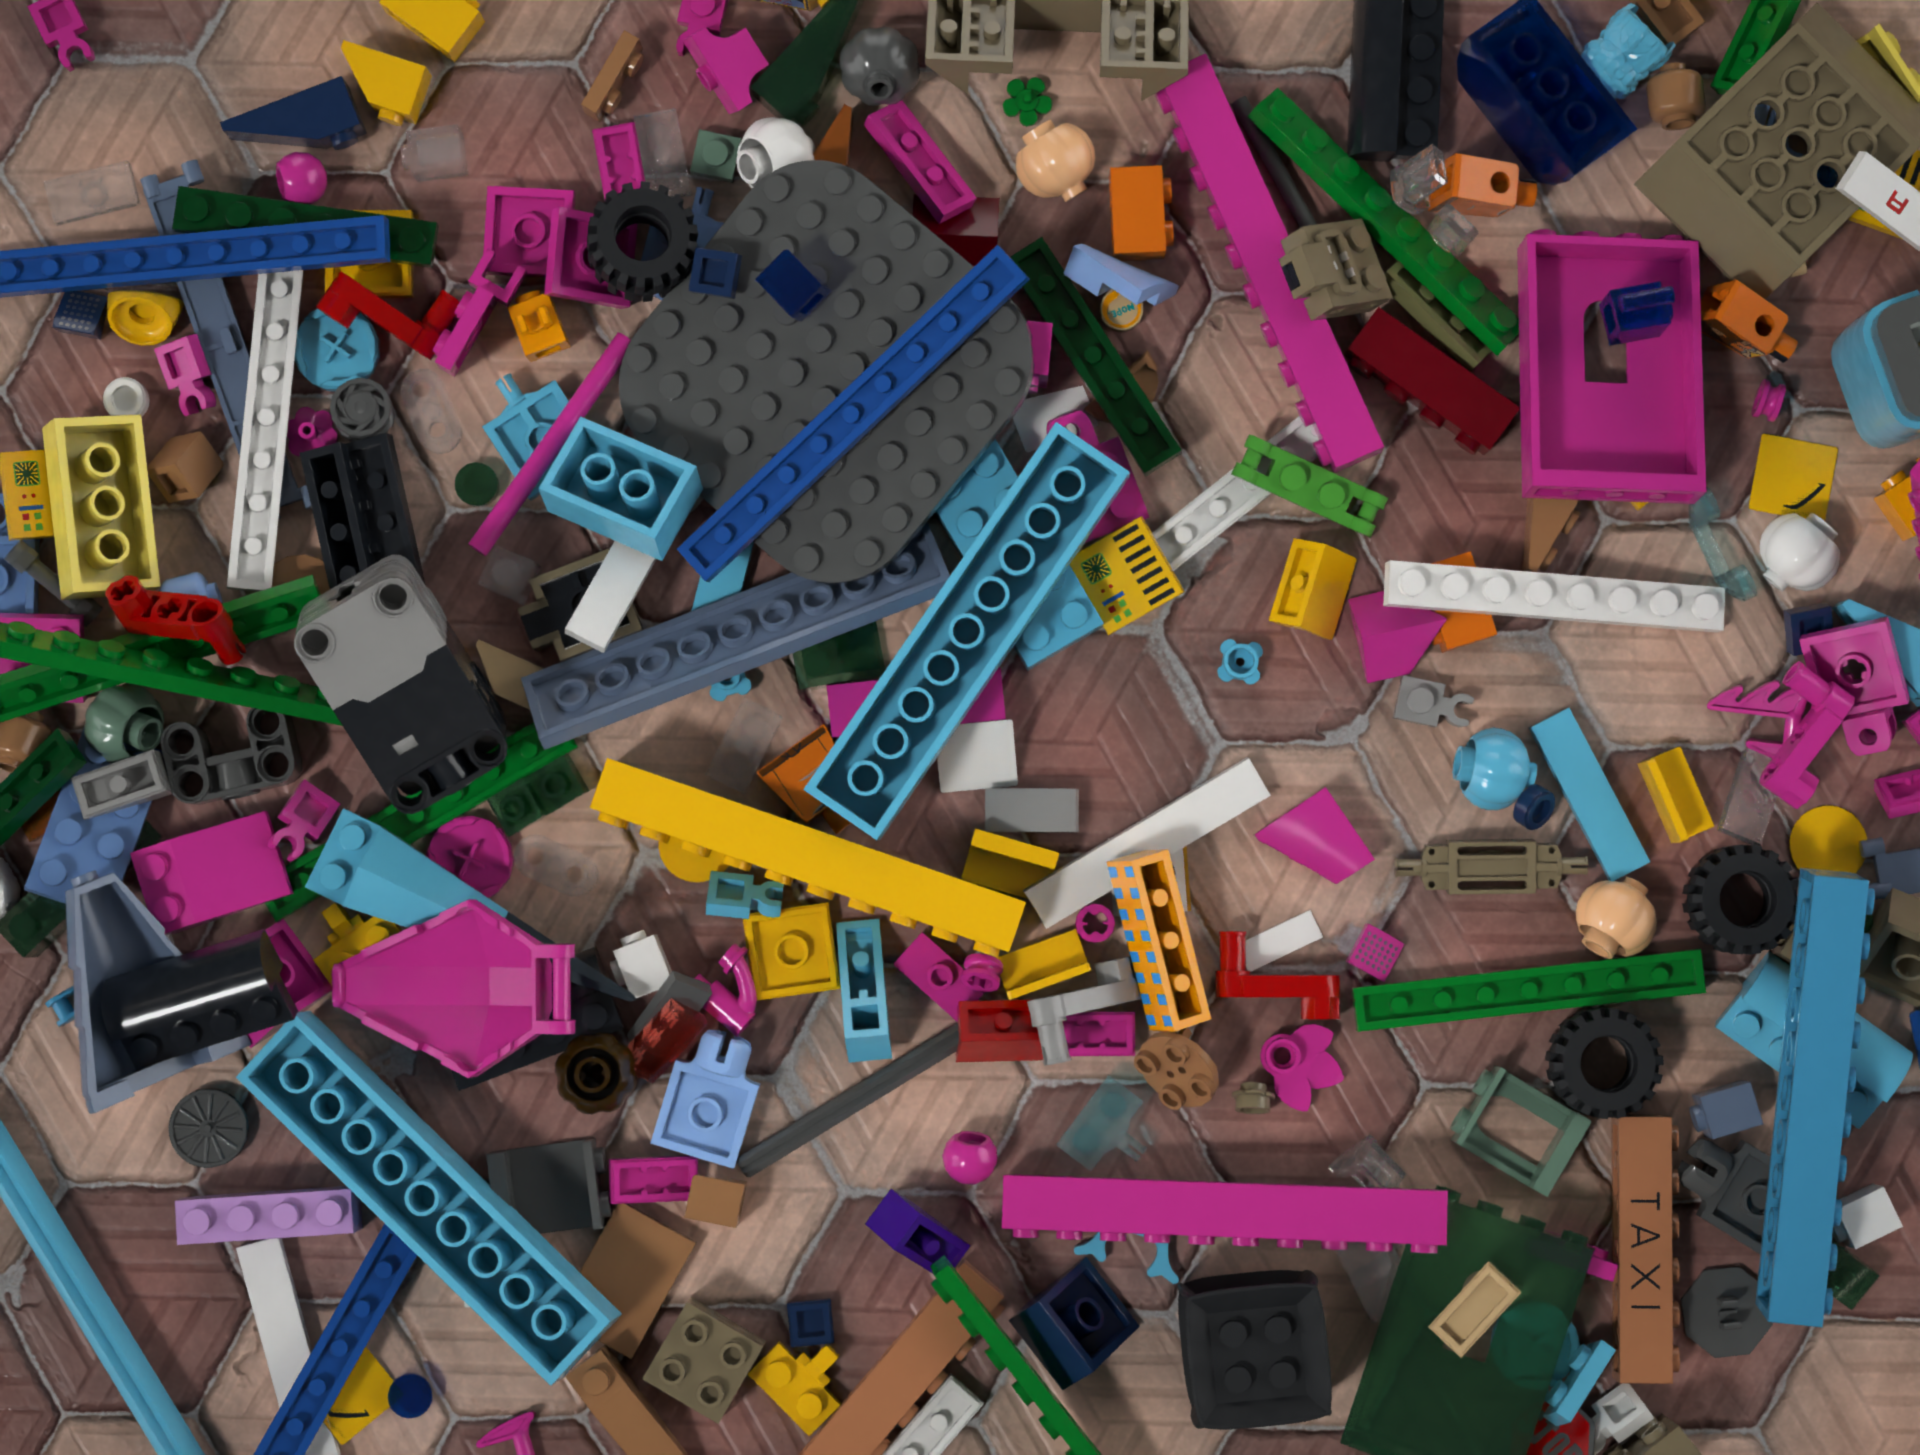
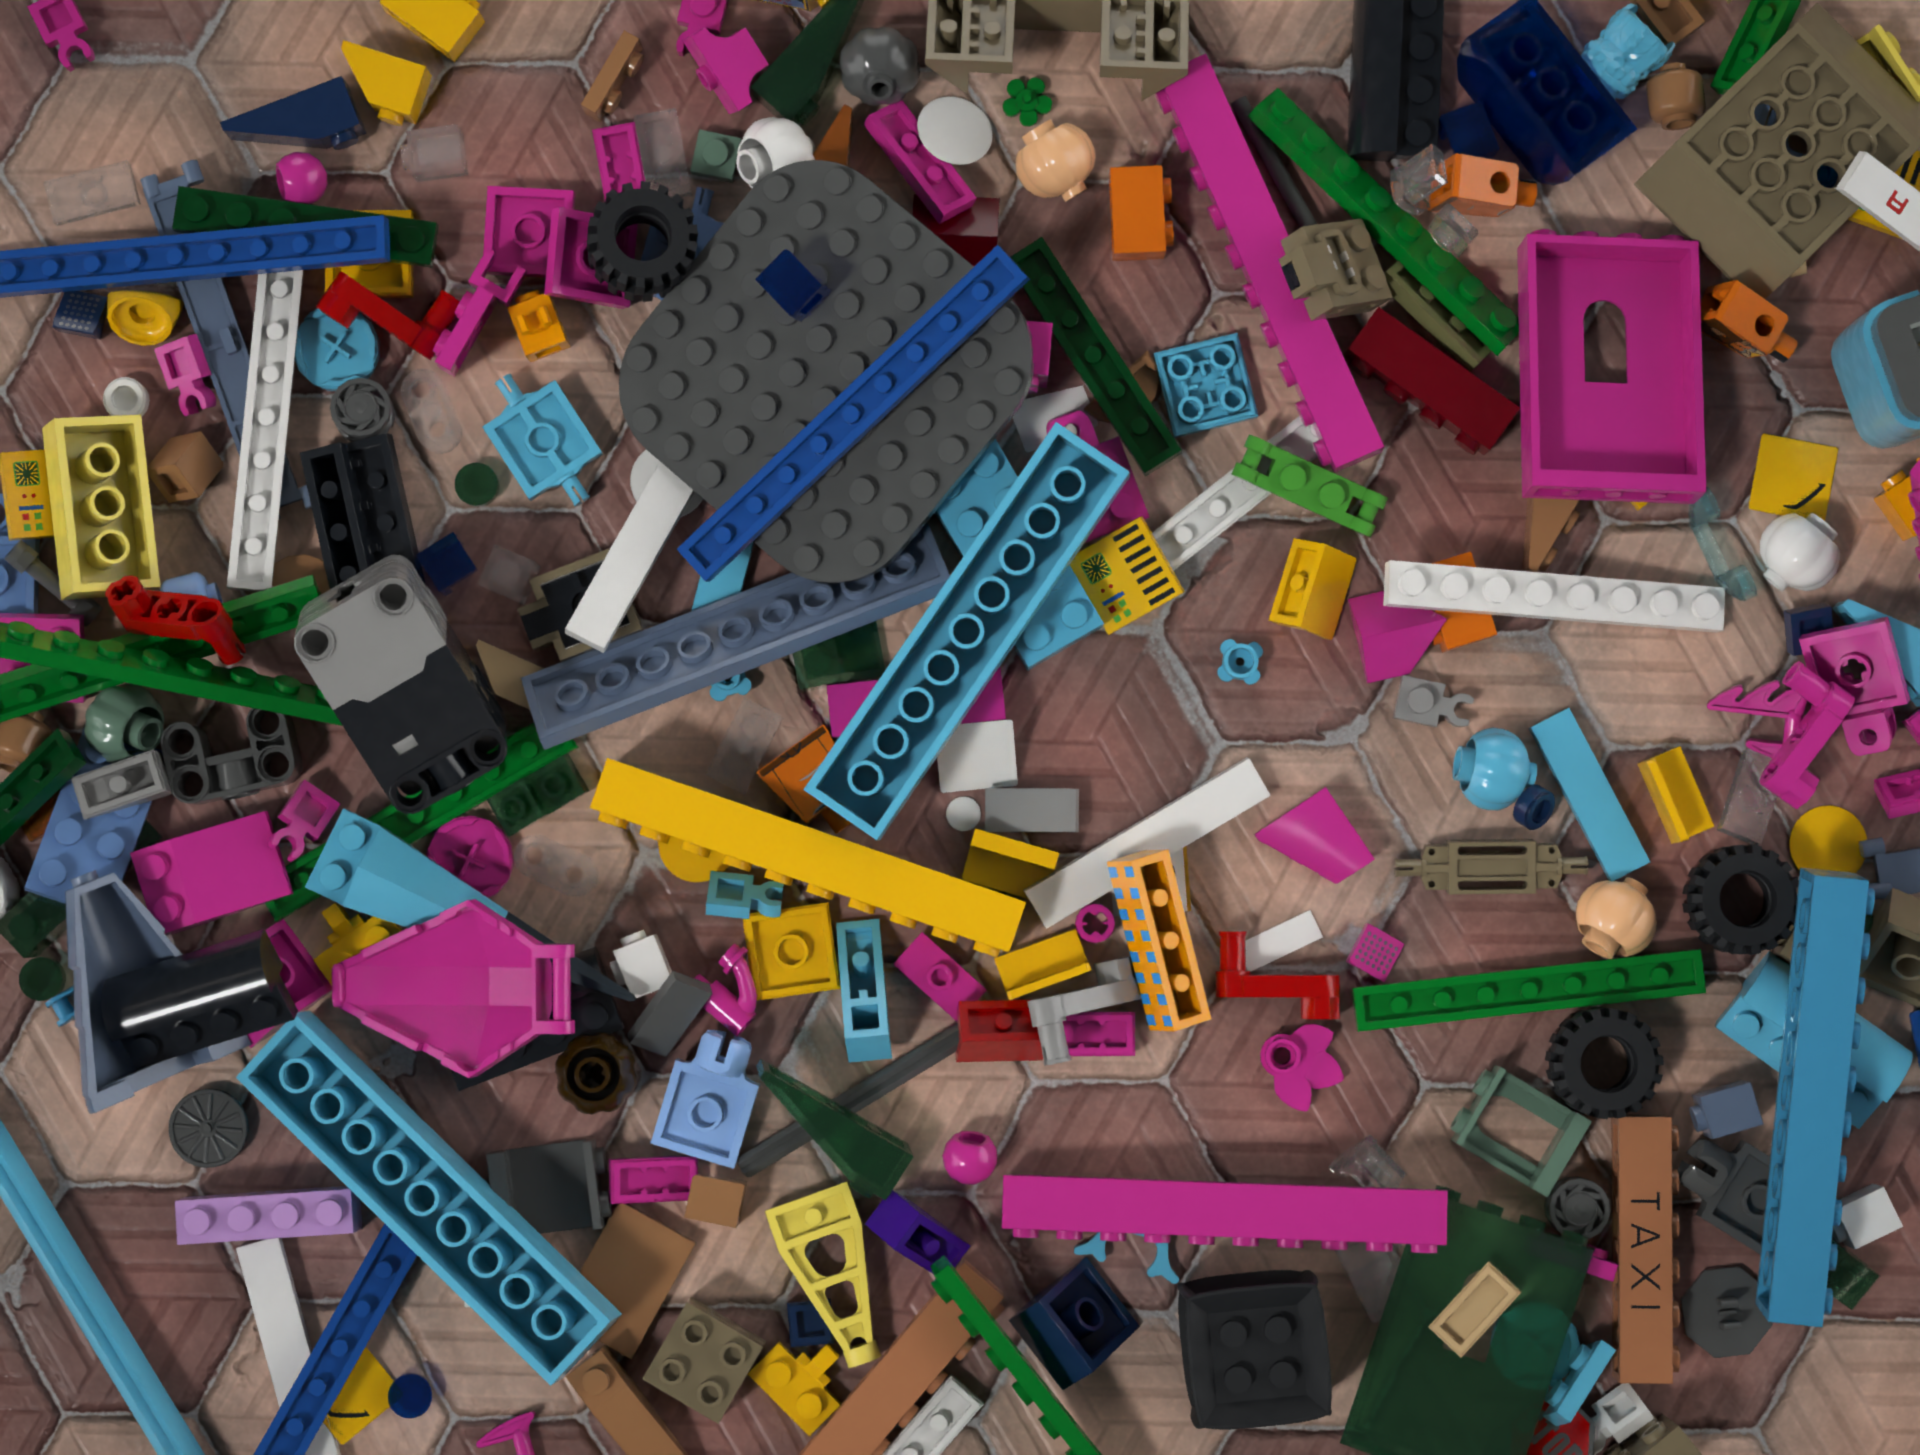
(42, 978): none -> clear green tile
(321, 430): dark pink plant -> none
(447, 563): none -> clear blue panel
(549, 446): dark pink piece -> none
(621, 488): medium azure brick -> none
(665, 1039): clear red tile -> none
(715, 273): dark blue plate -> none
(812, 1218): none -> light yellow plate
(857, 1146): none -> clear green slope
(954, 130): none -> white sticker
(963, 813): none -> white sticker
(982, 972): dark pink bush -> none
(1102, 272): light blue slope -> none
(1103, 1125): clear light blue plate -> none
(1119, 312): tan tile -> none
(1177, 1069): medium nougat plate -> none
(1205, 385): none -> medium azure tile
(1253, 1098): dark tan plate -> none
(1469, 131): none -> clear blue panel
(1577, 1206): none -> dark grey wheel
(1637, 312): clear blue brick -> none
(1768, 400): dark pink bush -> none

